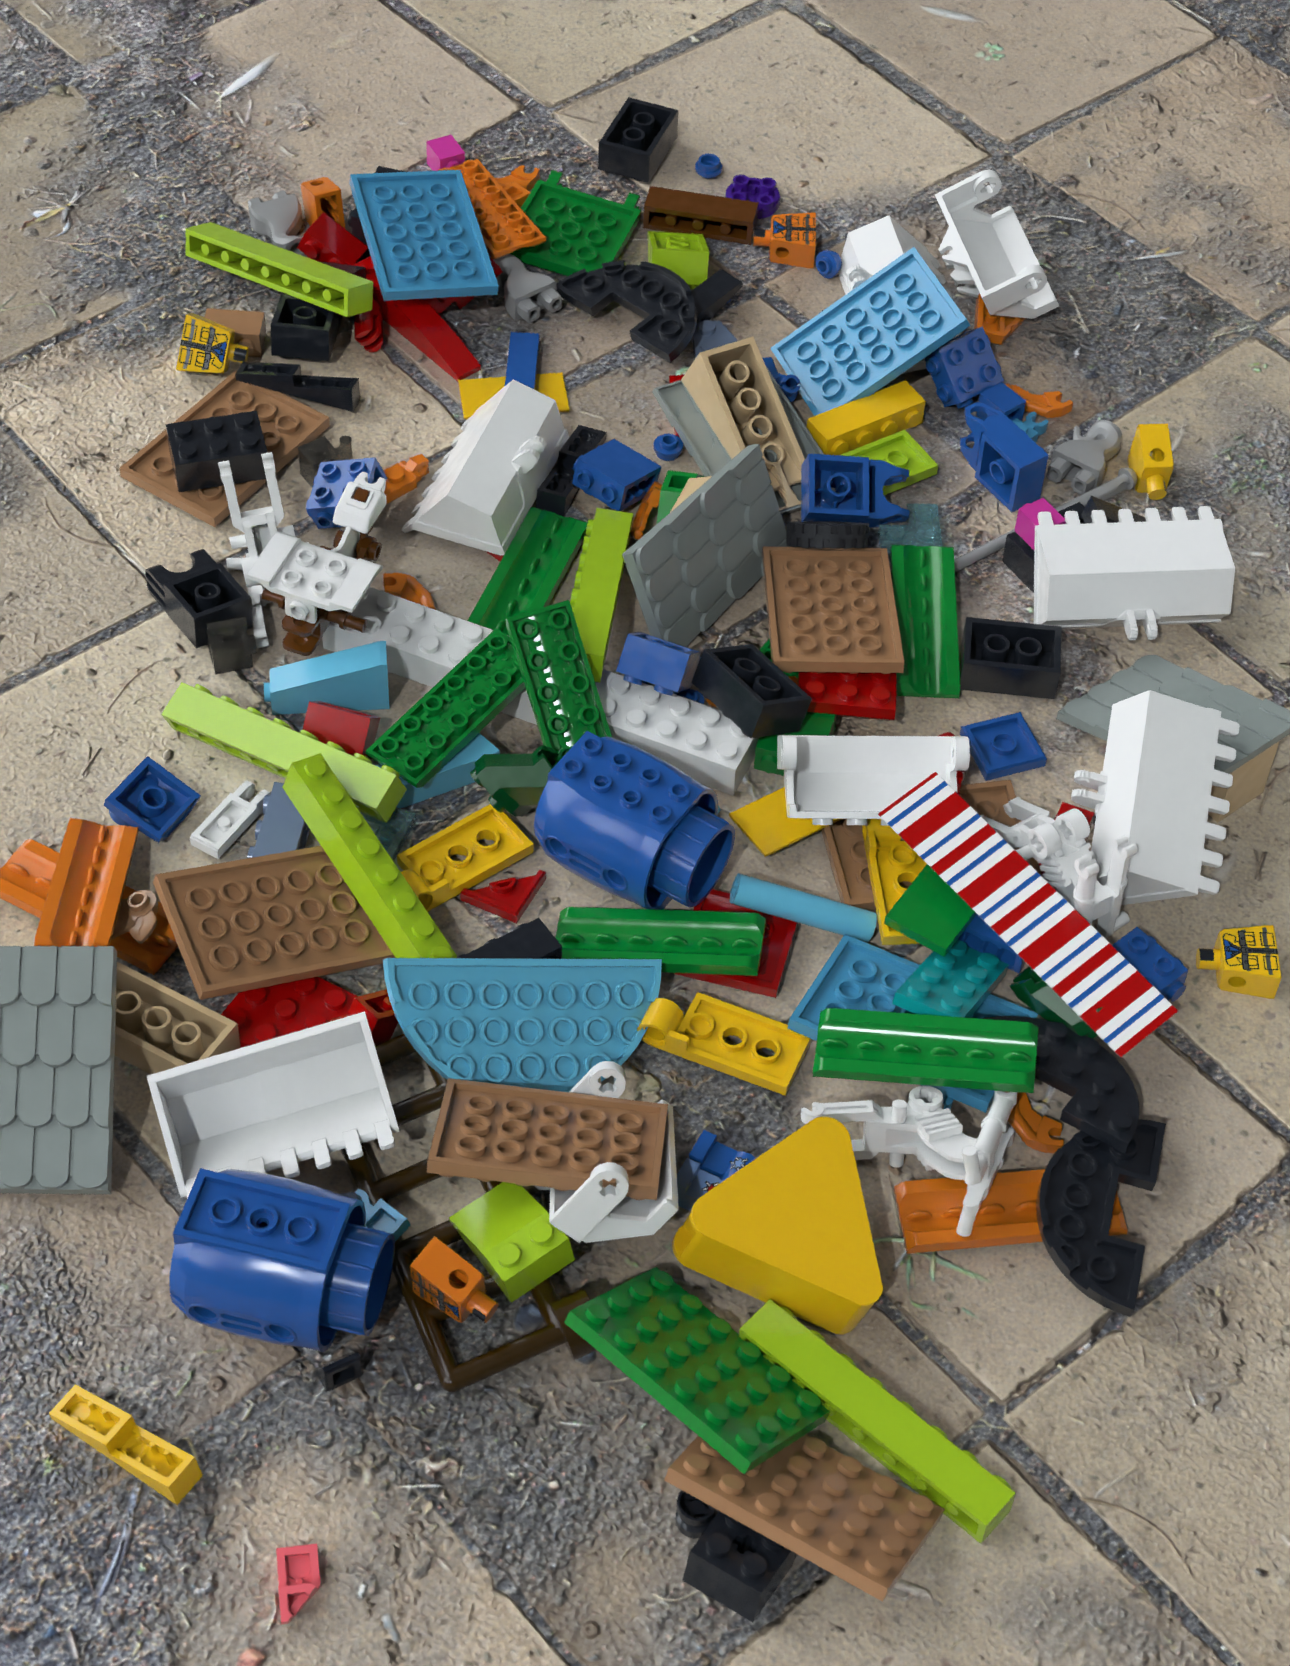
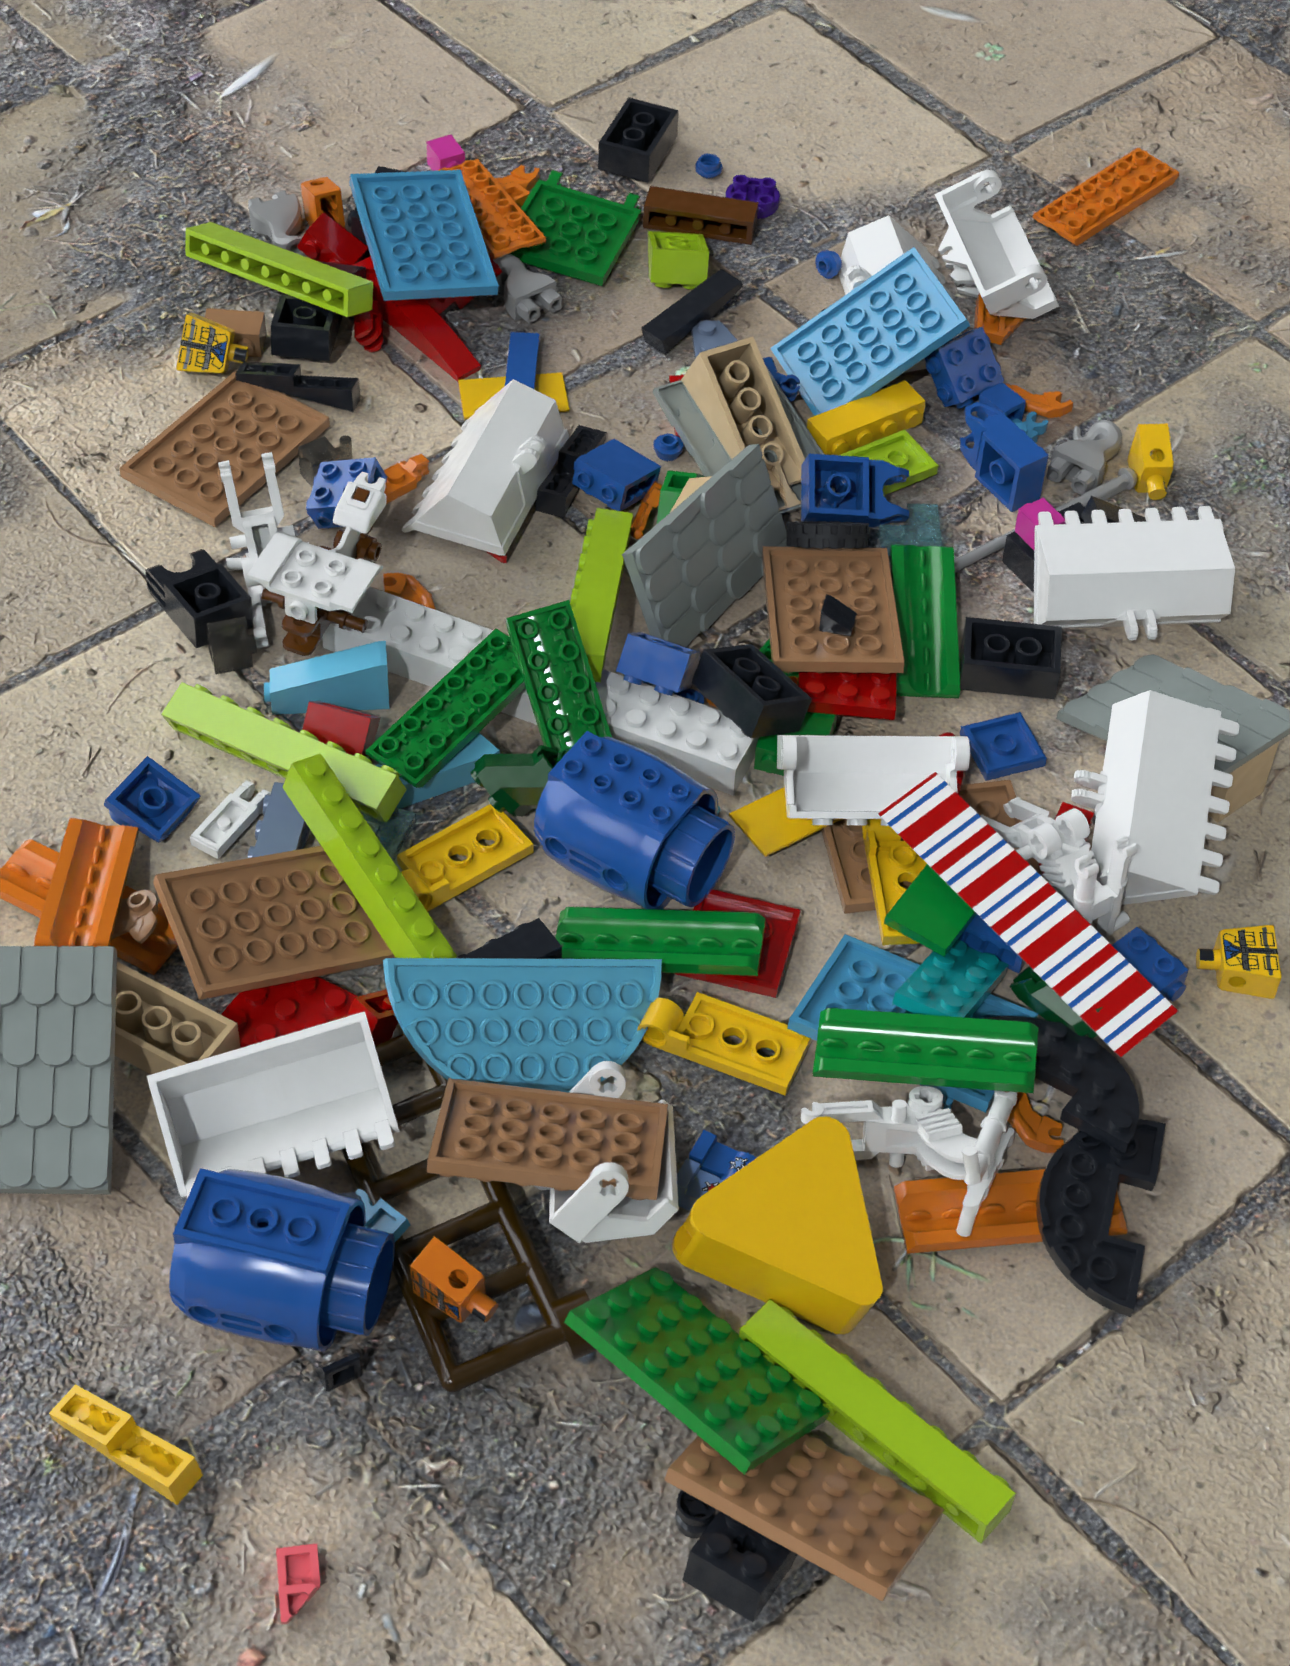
(202, 443): black brick -> none
(506, 897): red tile -> none
(513, 1238): lime slope -> none
(530, 568): green plate -> none
(646, 290): black plate -> none
(790, 239): orange torso -> none
(802, 907): medium azure piece -> none
(836, 617): none -> black slope
(1107, 196): none -> orange plate

